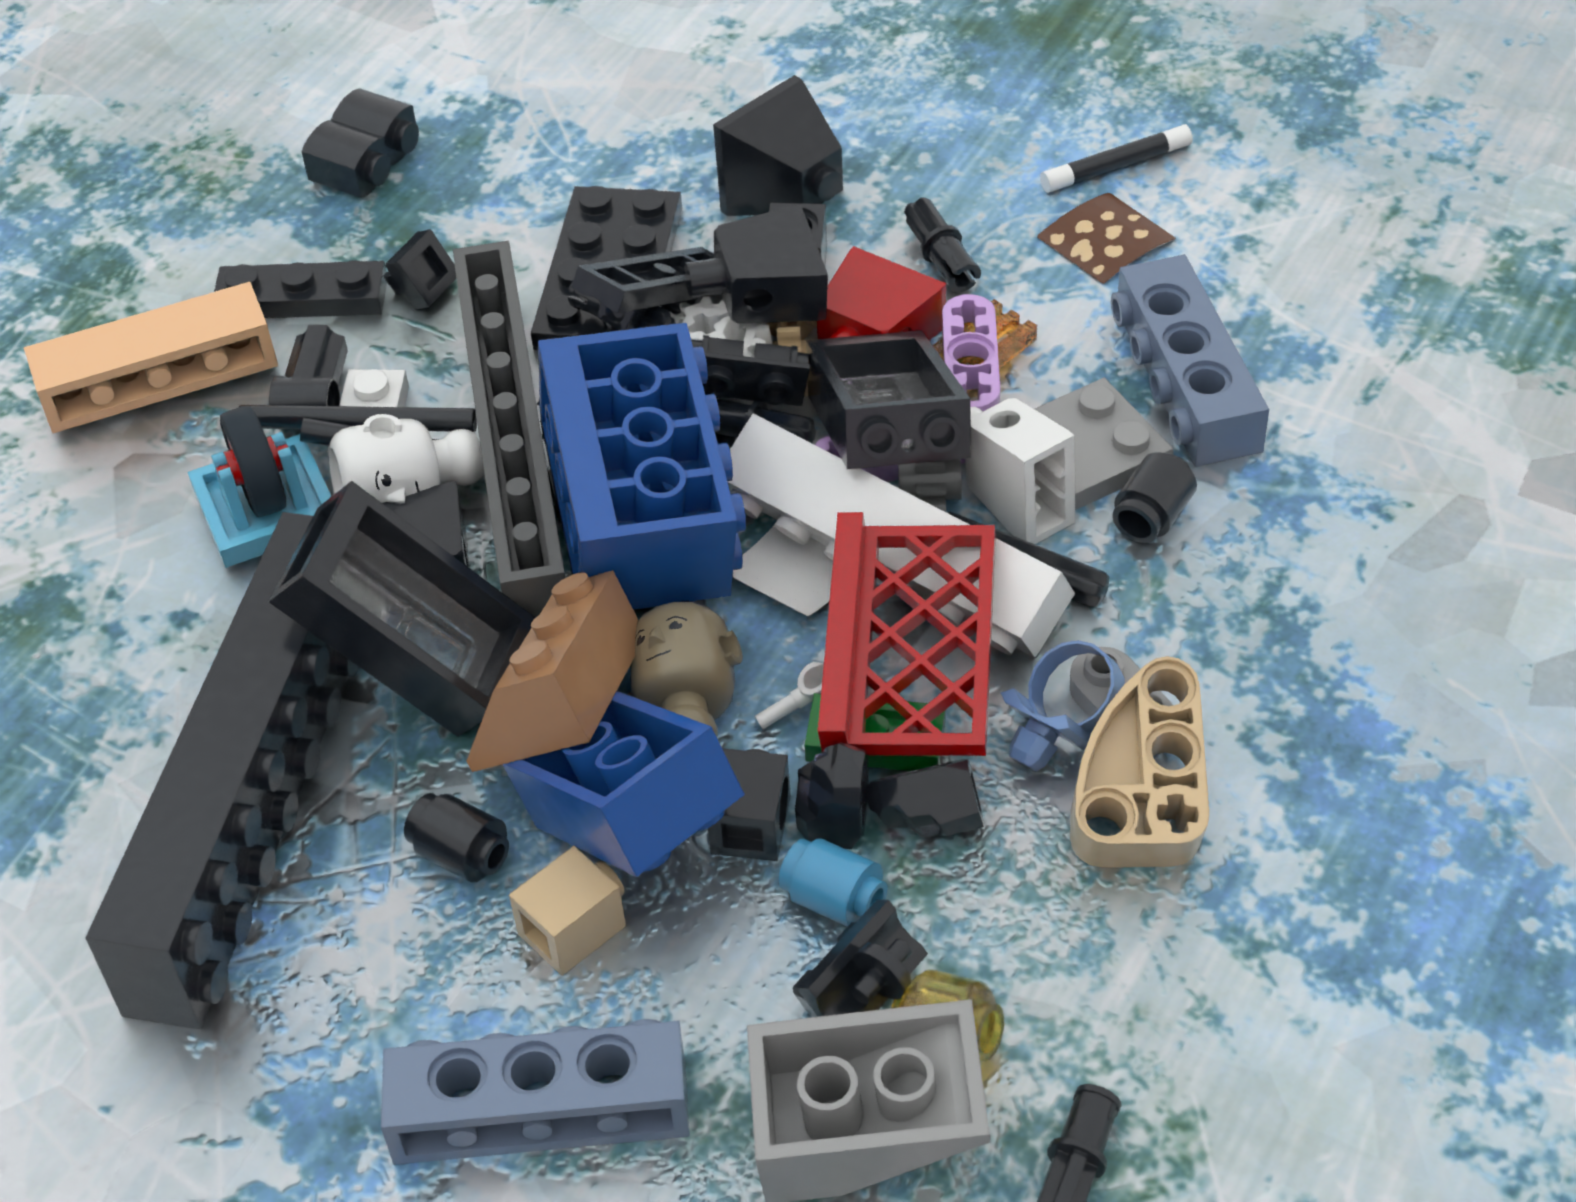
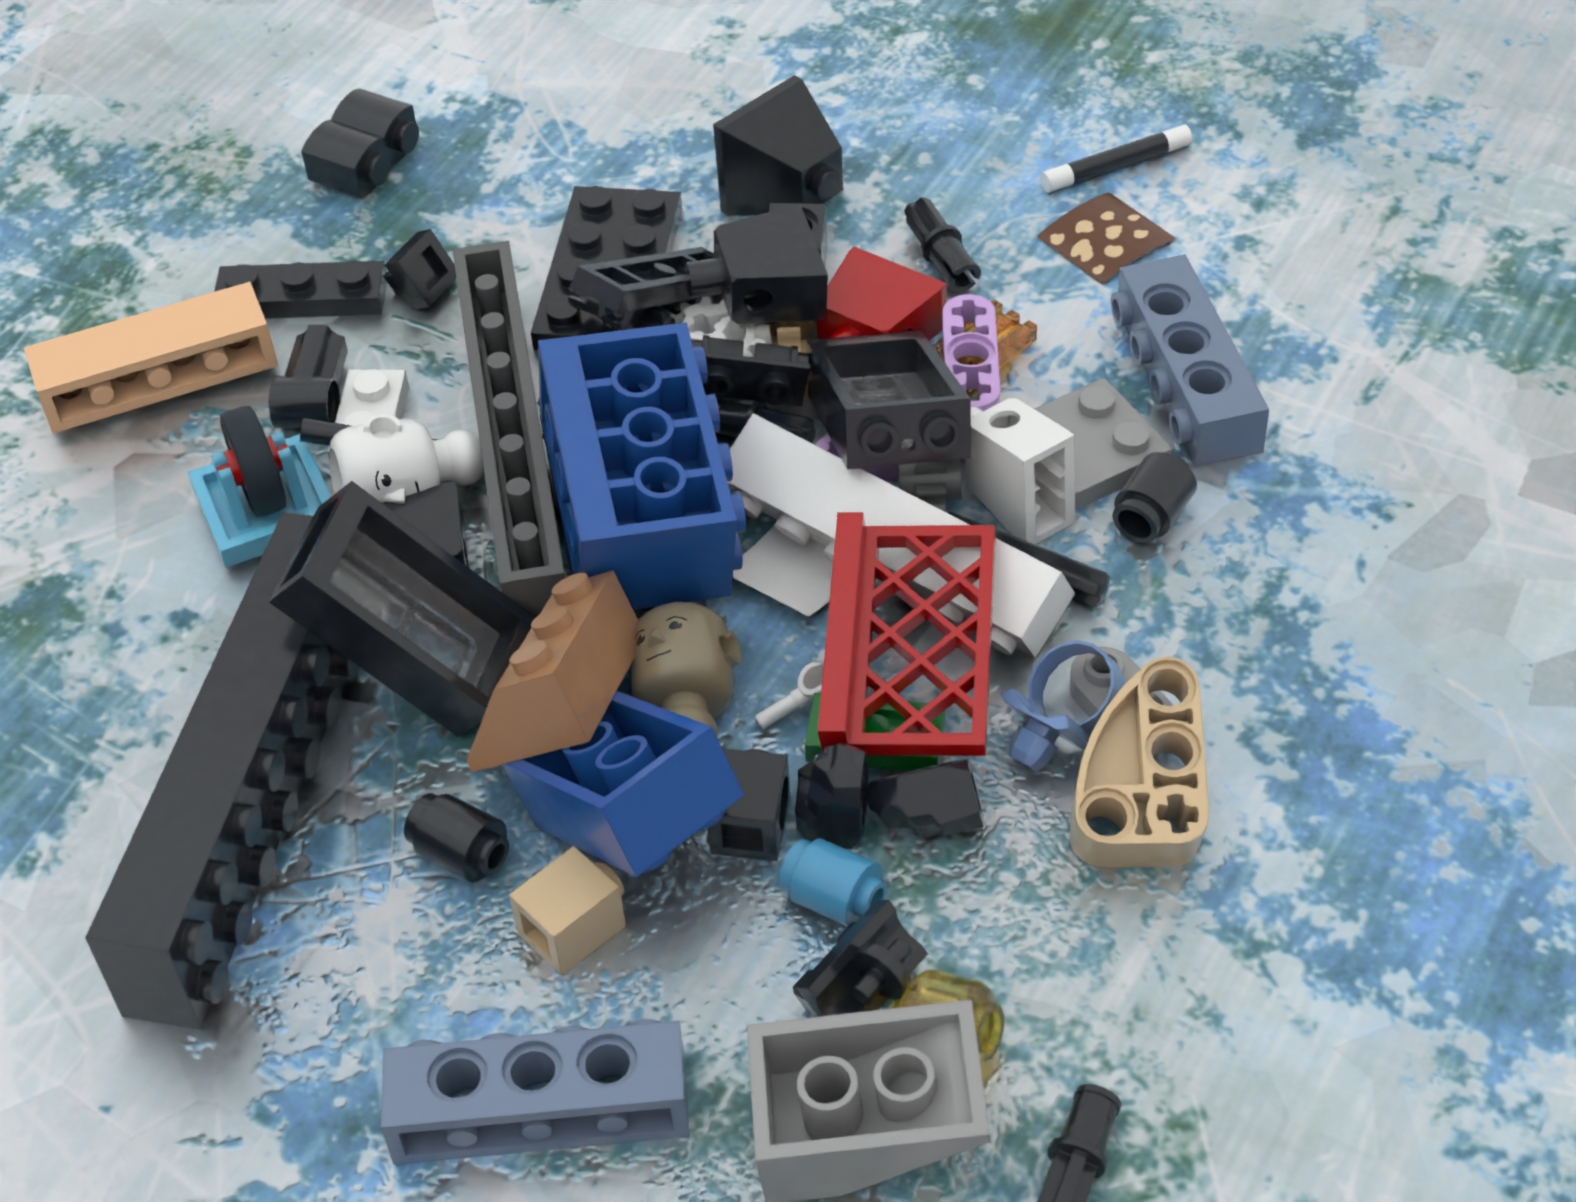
(433, 418): black bar -> none

